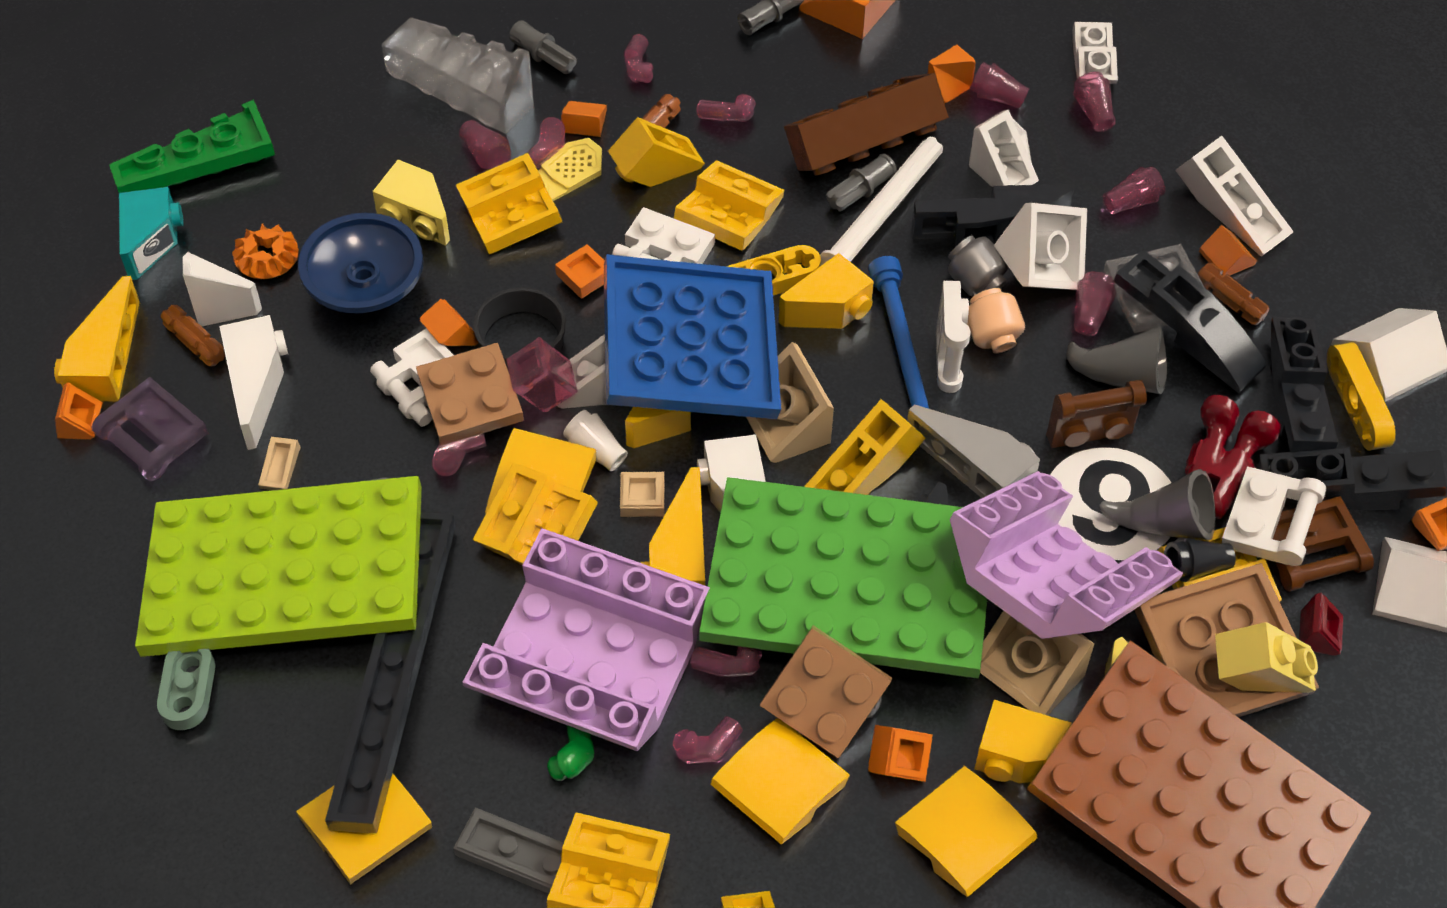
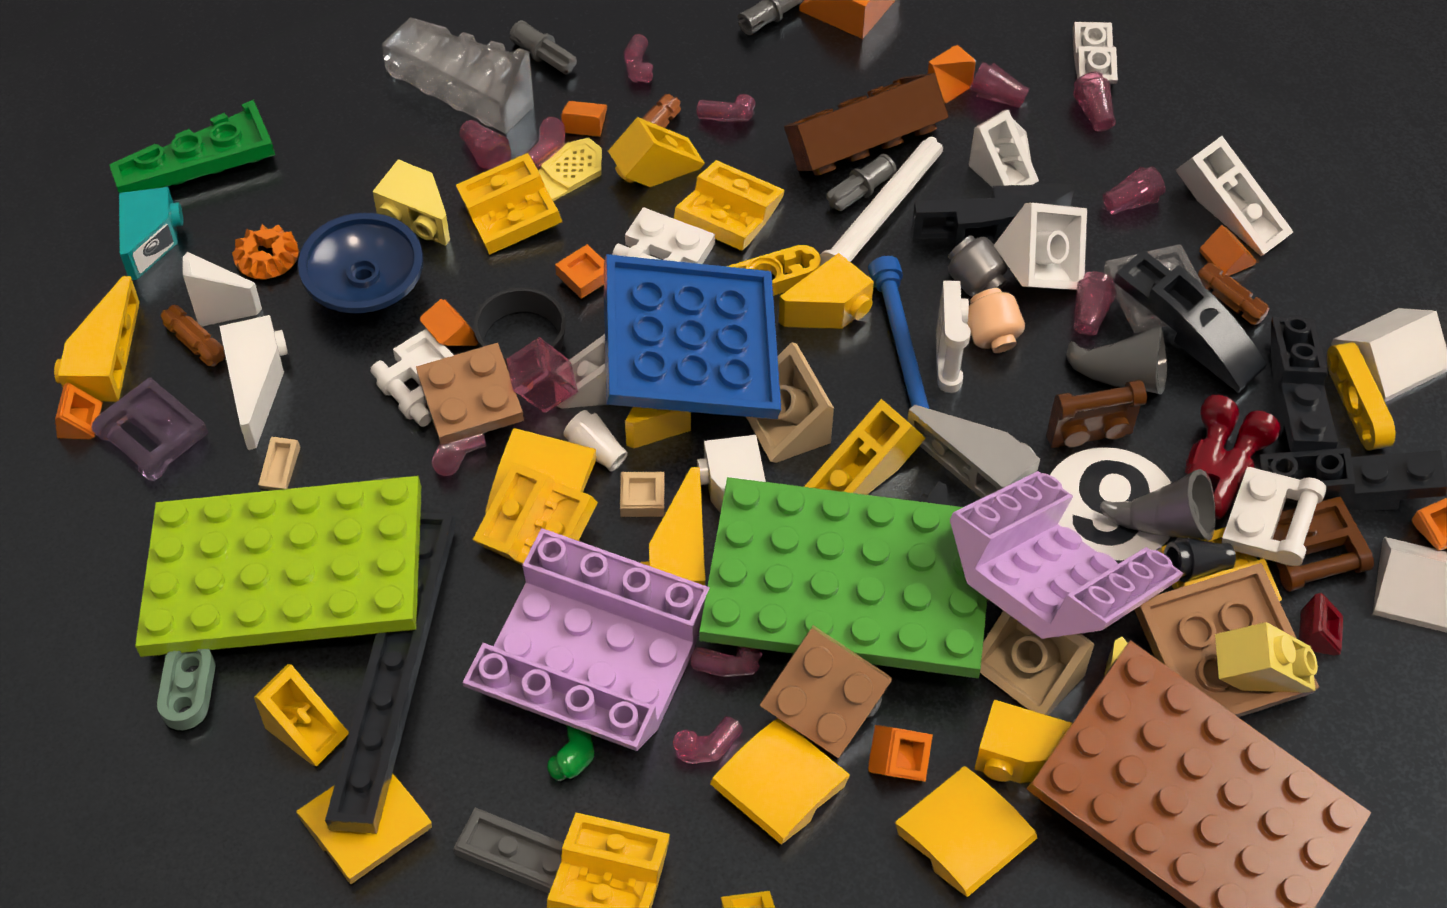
(299, 716): none -> yellow slope

